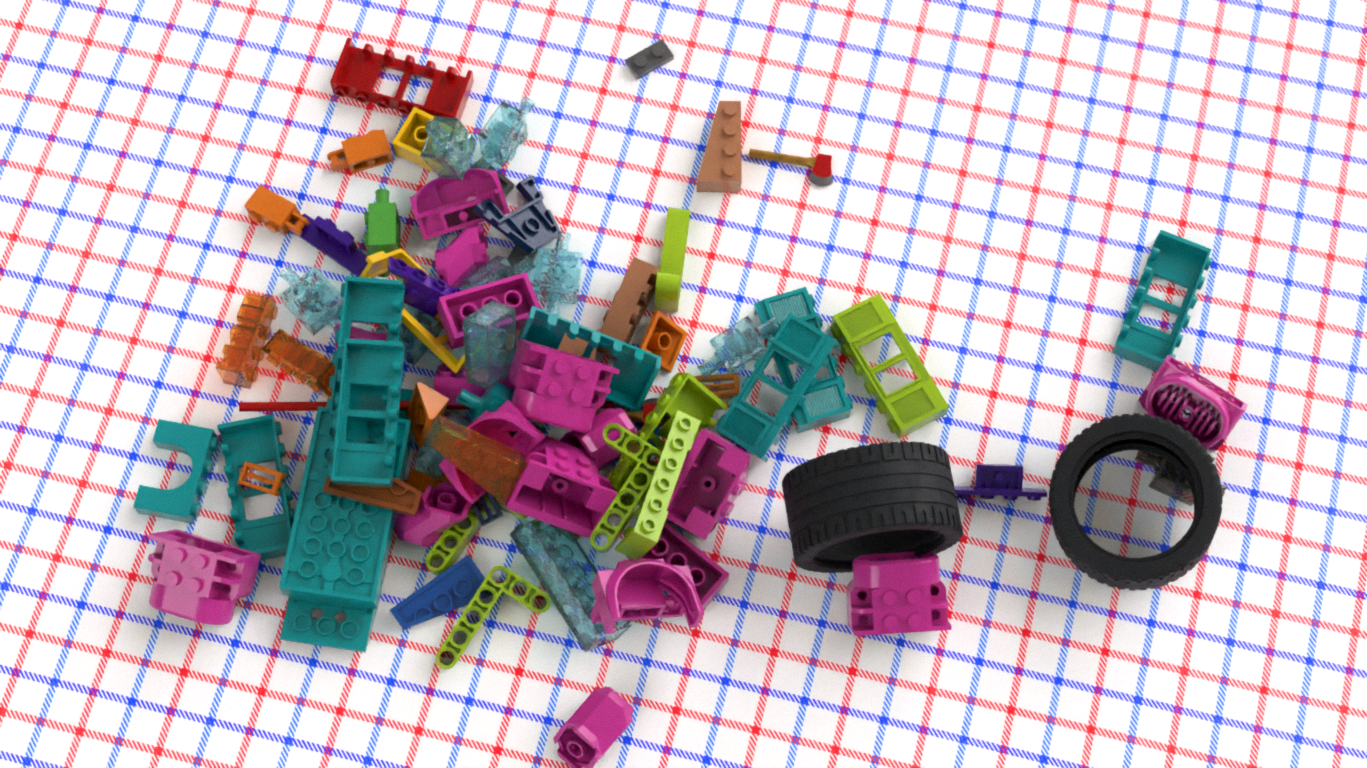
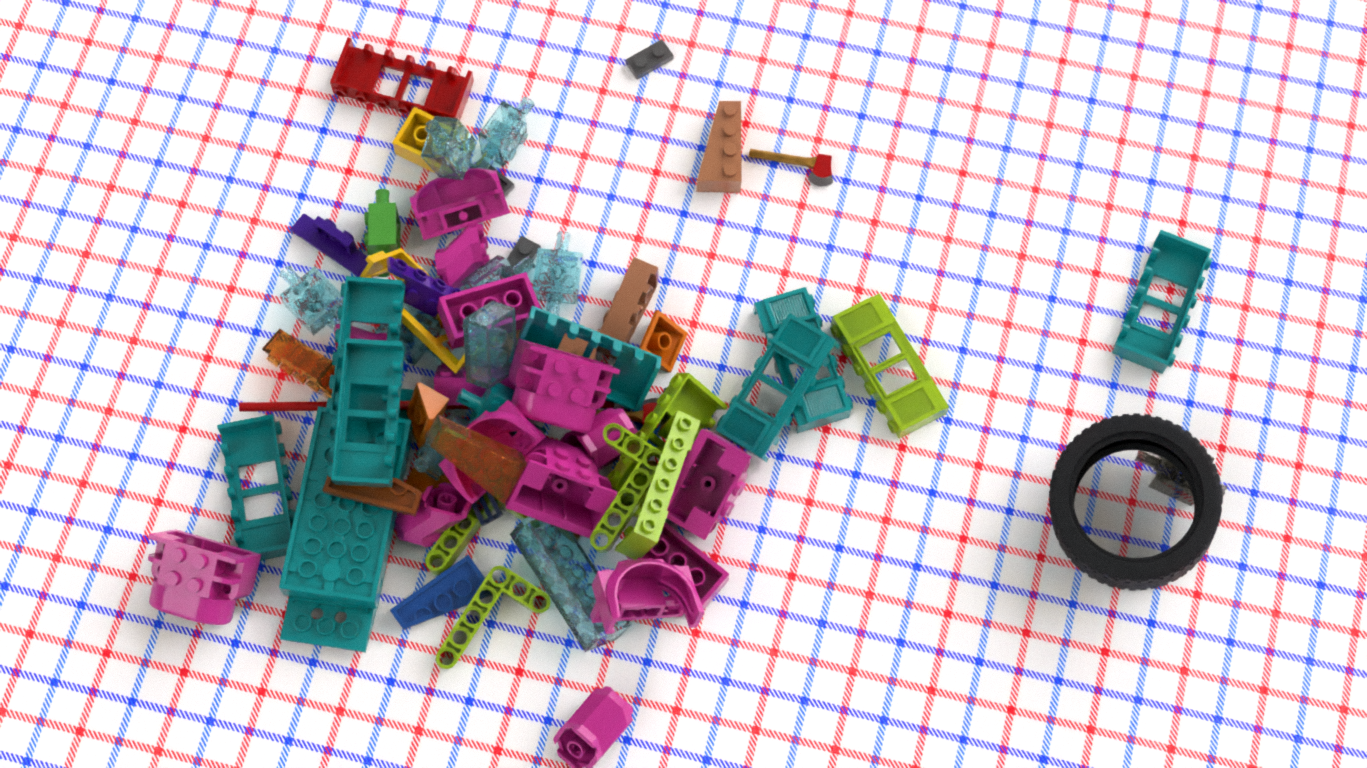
(181, 502): teal arch -> none
(247, 341): clear orange wedge -> none
(275, 212): orange brick -> none
(276, 484): orange tile -> none
(362, 152): orange brick -> none
(529, 225): dark blue wing -> none
(672, 260): lime beam -> none
(722, 377): orange tile -> none
(738, 346): clear light blue brick -> none
(871, 503): black tyre -> none
(896, 594): dark pink brick -> none
(999, 481): dark purple bracket -> none
(1179, 388): dark pink brick -> none

